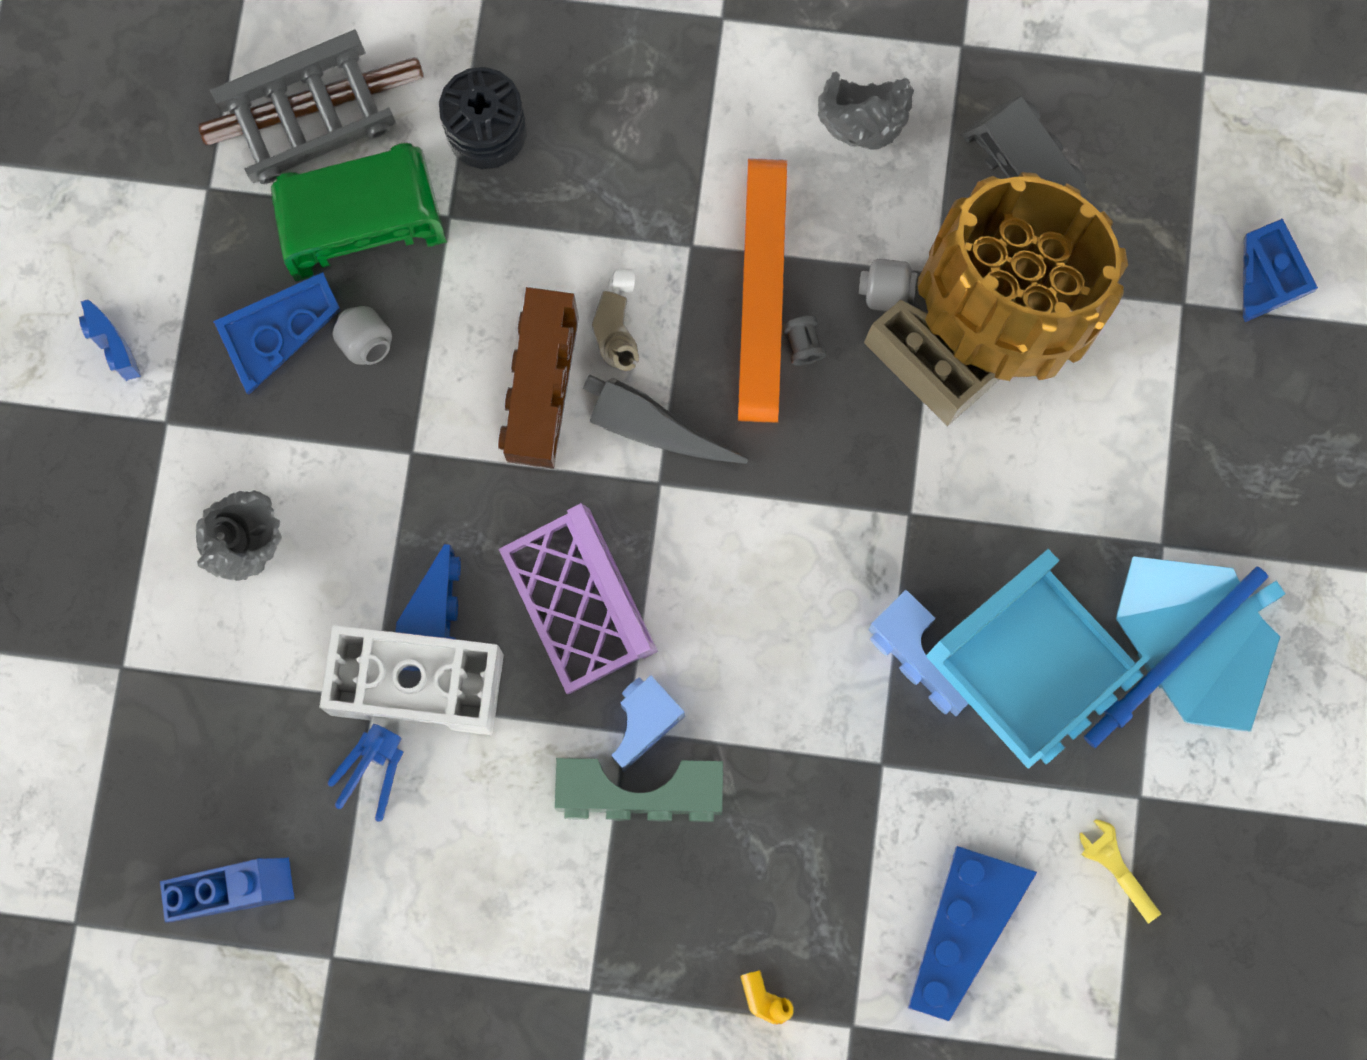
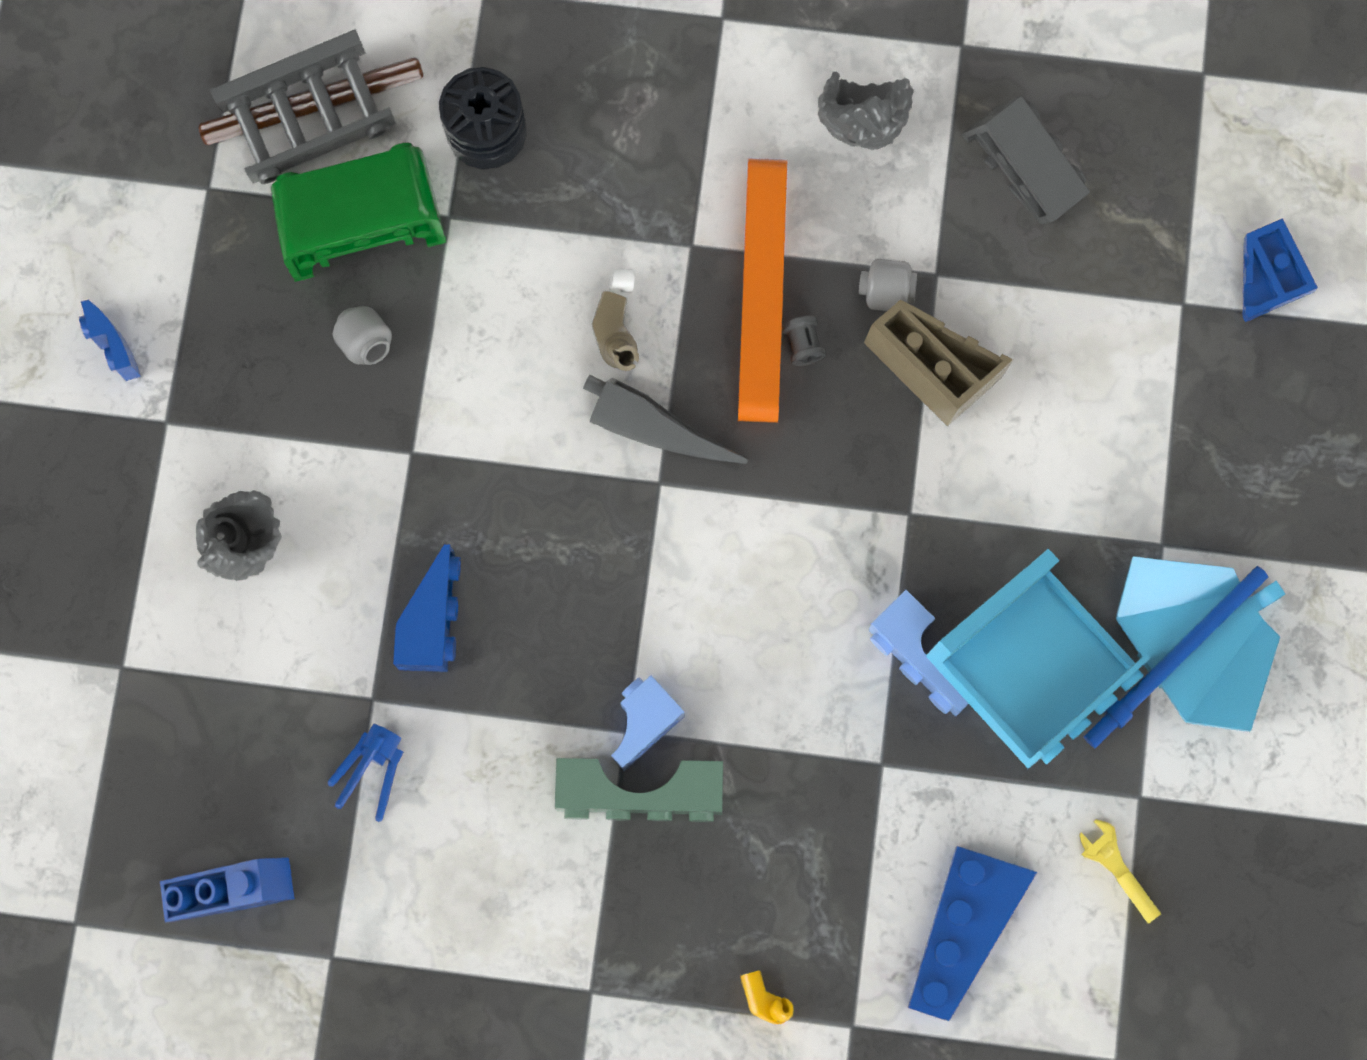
(274, 328): blue wing -> none
(455, 685): white plate -> none
(540, 378): reddish brown wedge -> none
(609, 583): lavender fence -> none
(1014, 269): pearl gold wheel -> none

